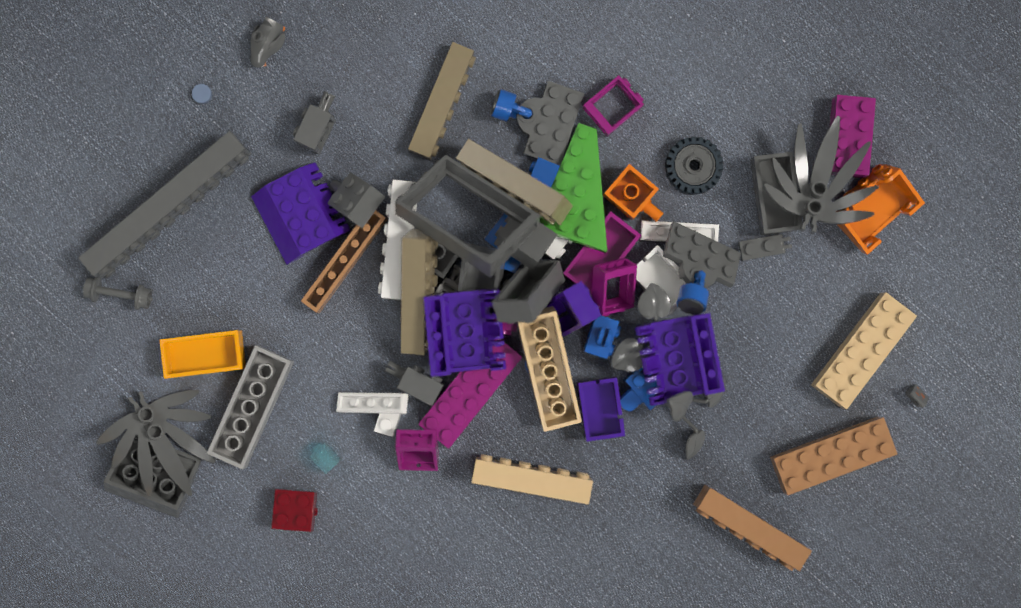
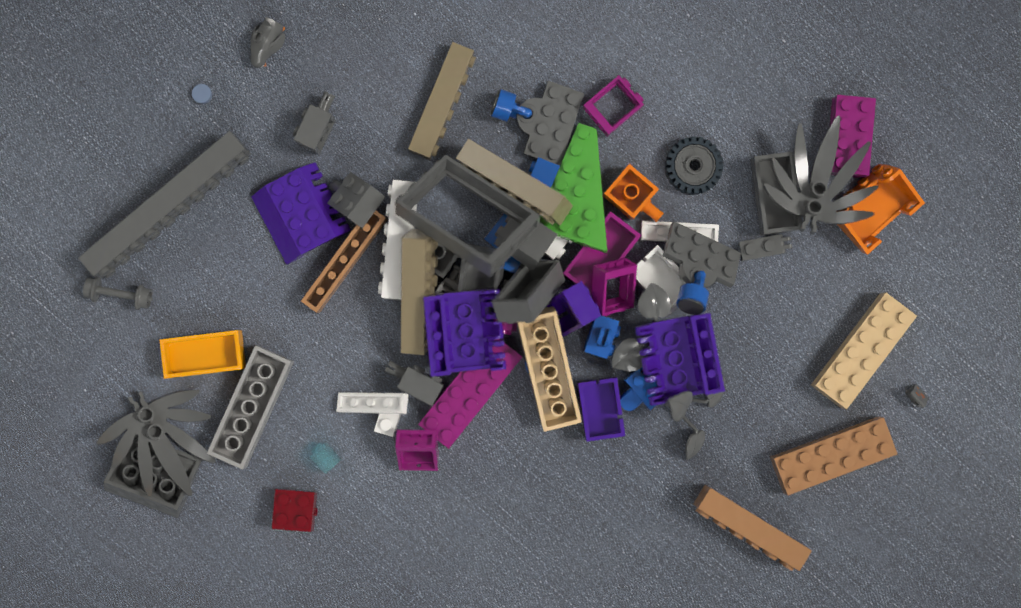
(532, 480): tan brick -> none

